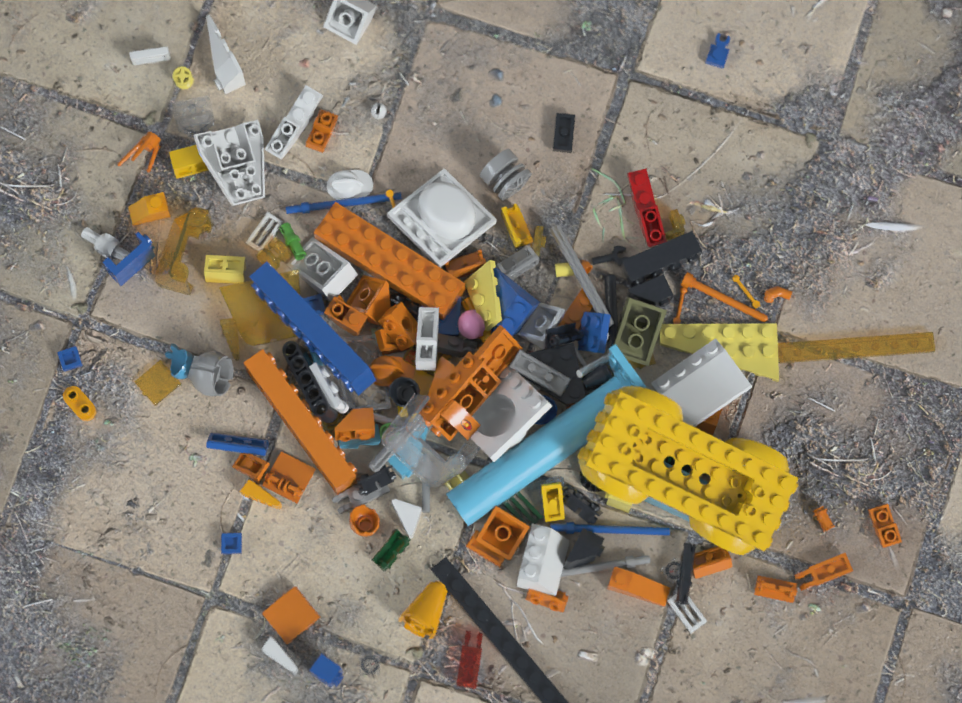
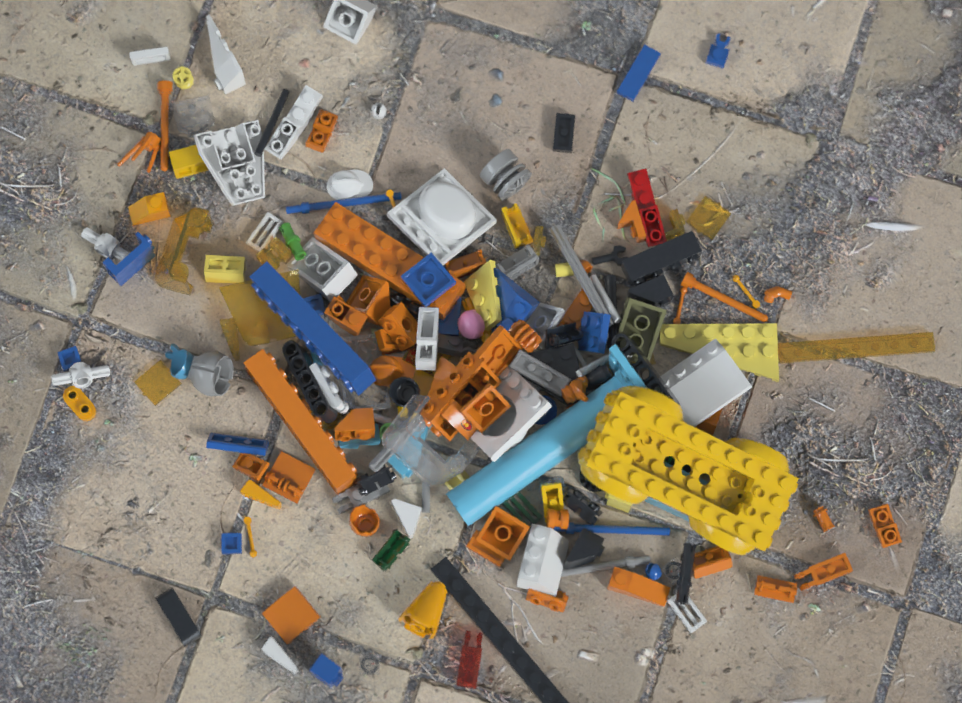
(80, 375): none -> white axle
(165, 89): none -> orange piece
(178, 616): none -> black beam
(247, 520): none -> light orange hinge
(272, 122): none -> black bar
(428, 279): none -> blue plate
(485, 407): none -> orange slope
(525, 335): none -> orange gear
(557, 518): none -> orange wheel
(576, 390): none -> orange animal
(605, 299): none -> white bar
(632, 218): none -> orange slope
(638, 73): none -> blue tile
(641, 365): none -> black beam
(653, 571): none -> blue hinge
(708, 218): none -> clear yellow piece

